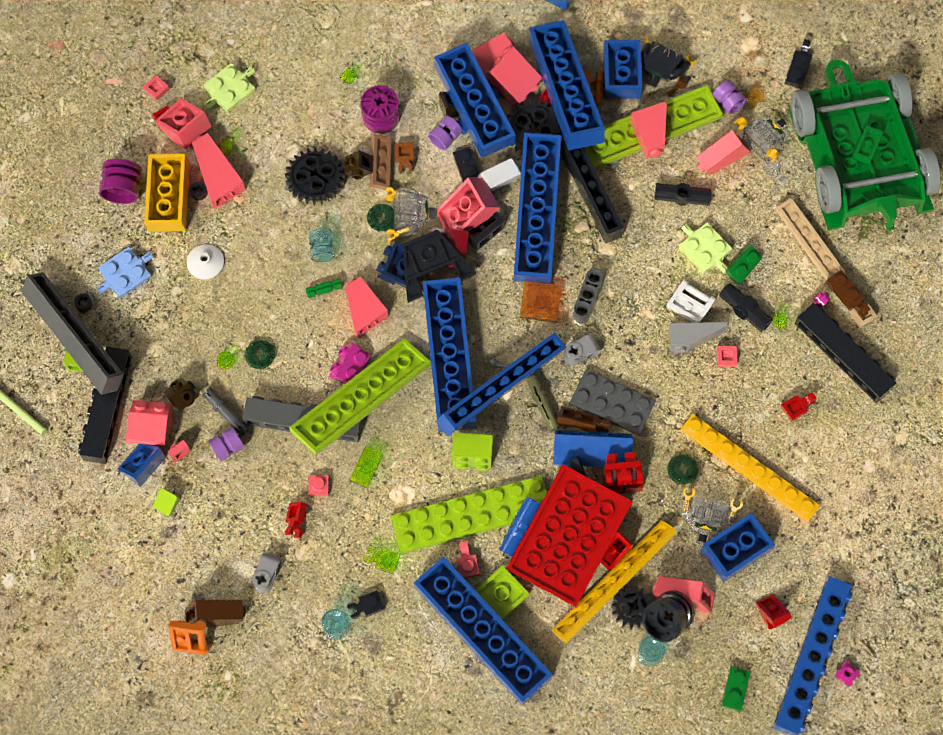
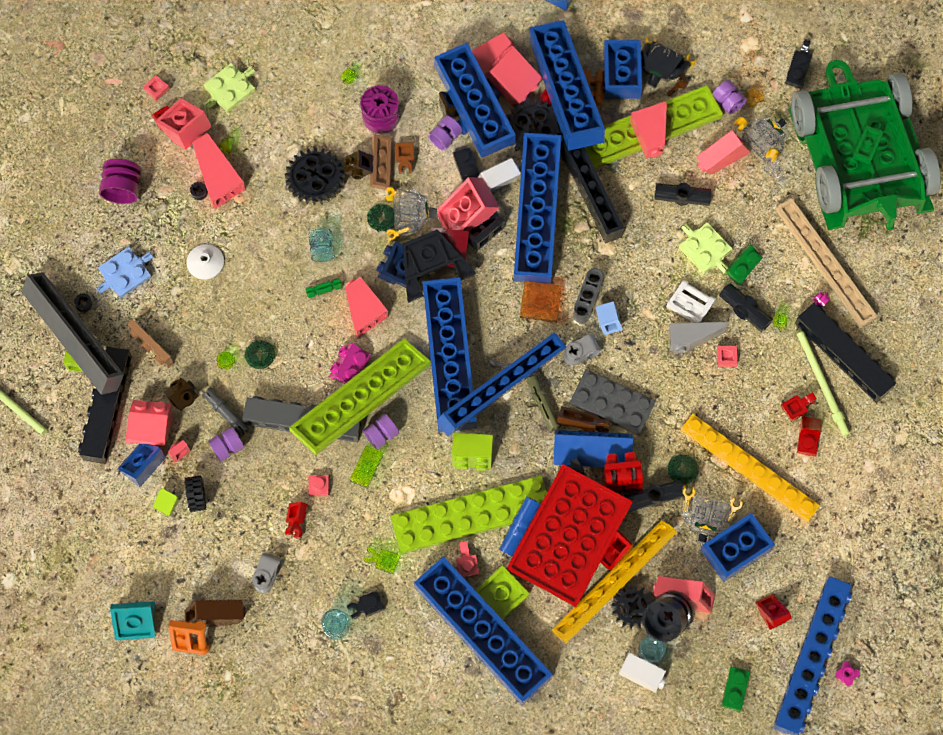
(133, 620): none -> teal bracket
(149, 344): none -> medium nougat plate
(167, 192): yellow brick -> none
(195, 493): none -> black tyre
(381, 431): none -> medium lavender wheel
(609, 318): none -> light blue brick
(643, 673): none -> white brick
(666, 493): none -> black piece
(809, 436): none -> red slope
(838, 415): none -> yellowish green bar
(848, 293): reddish brown plate -> none

